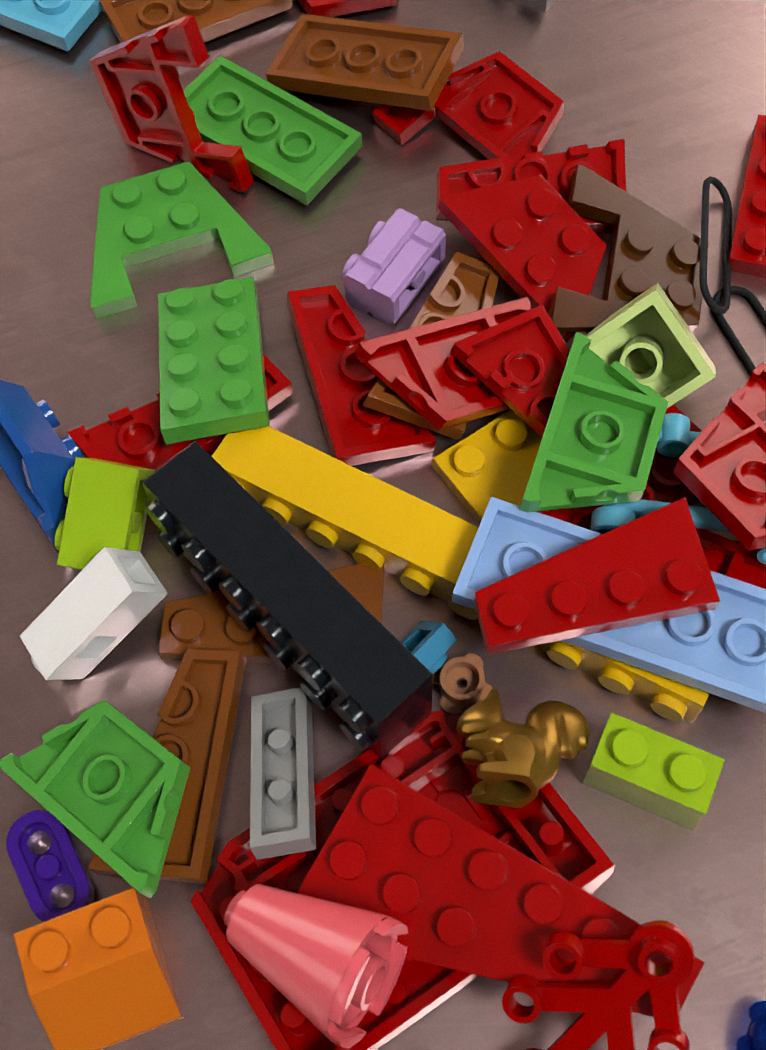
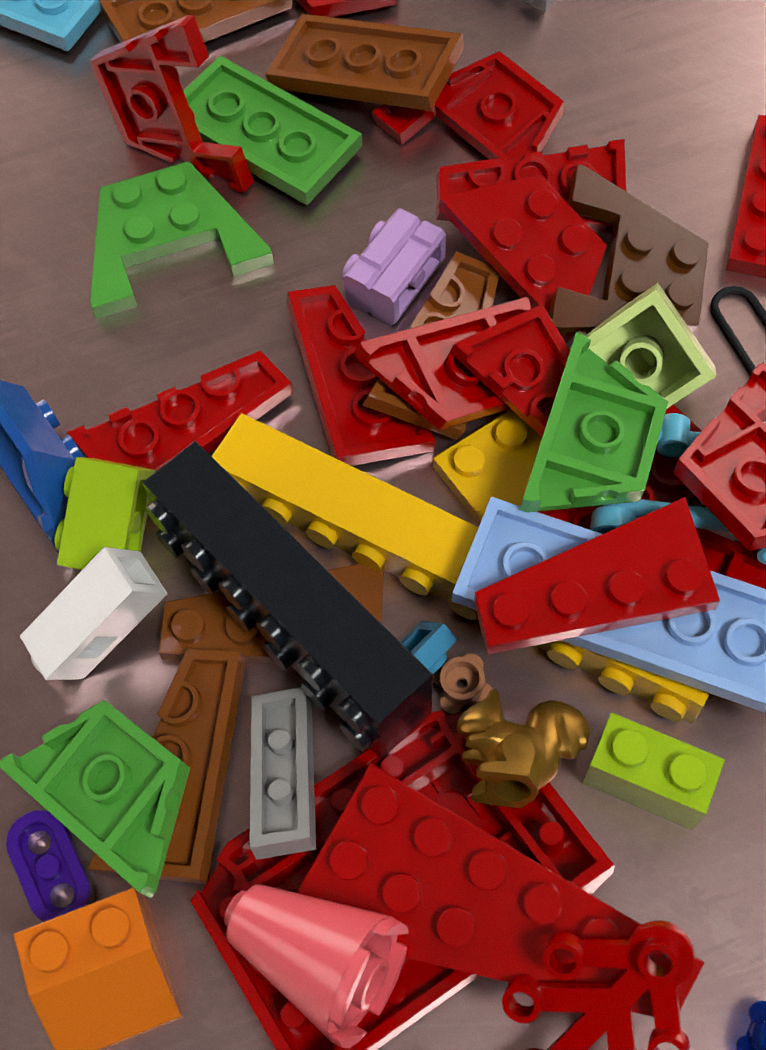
(211, 361): bright green plate -> none
(704, 245): black piece -> none

